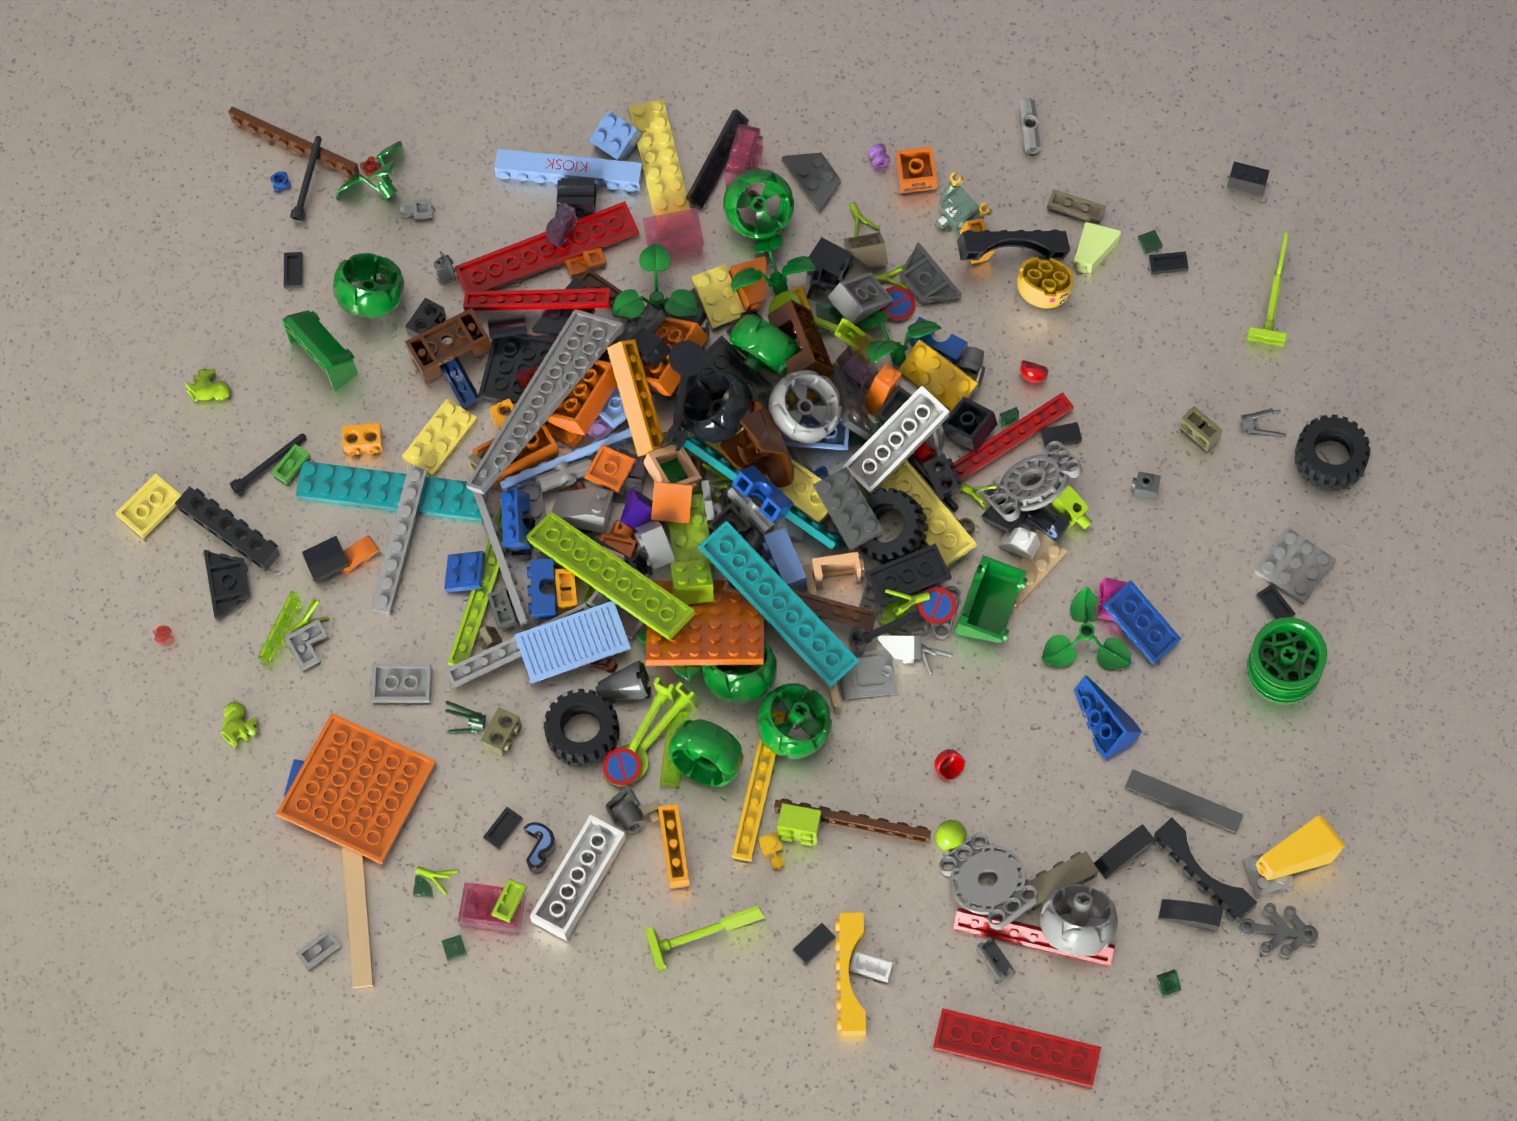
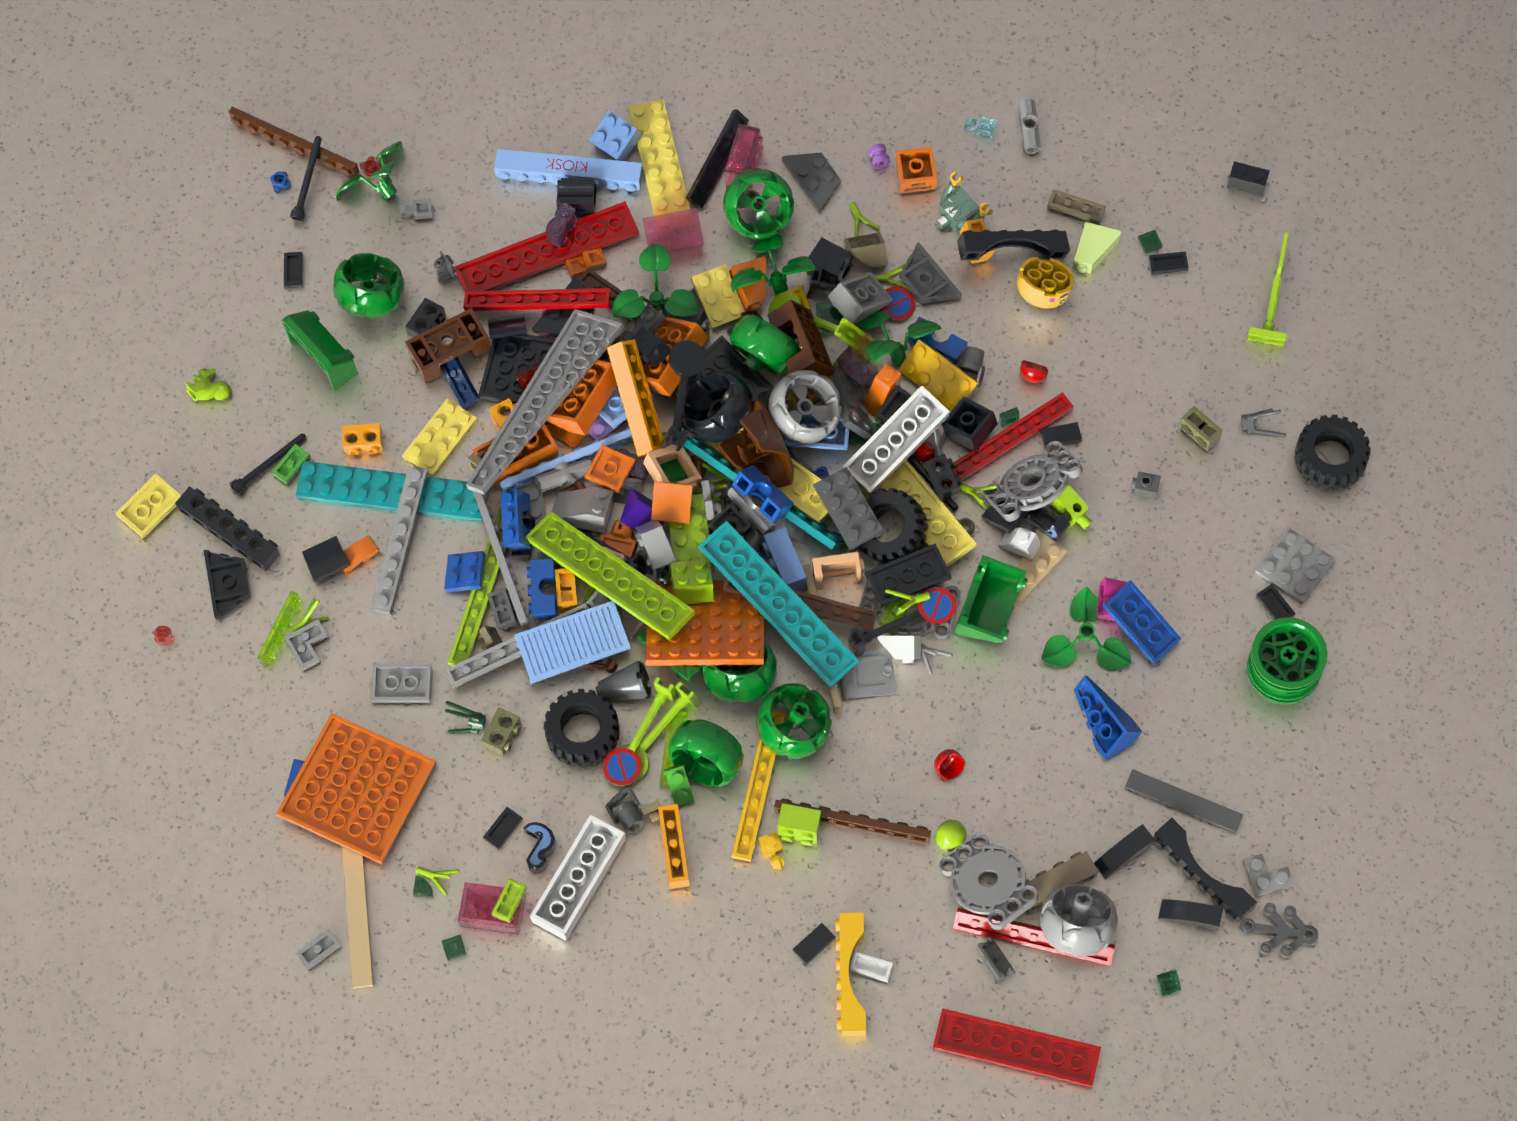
(234, 726): lime animal -> none
(663, 575): none -> black arm
(679, 785): none -> bright green plate
(729, 922): lime piece -> none
(984, 126): none -> clear light blue plate
(1305, 849): yellow slope -> none

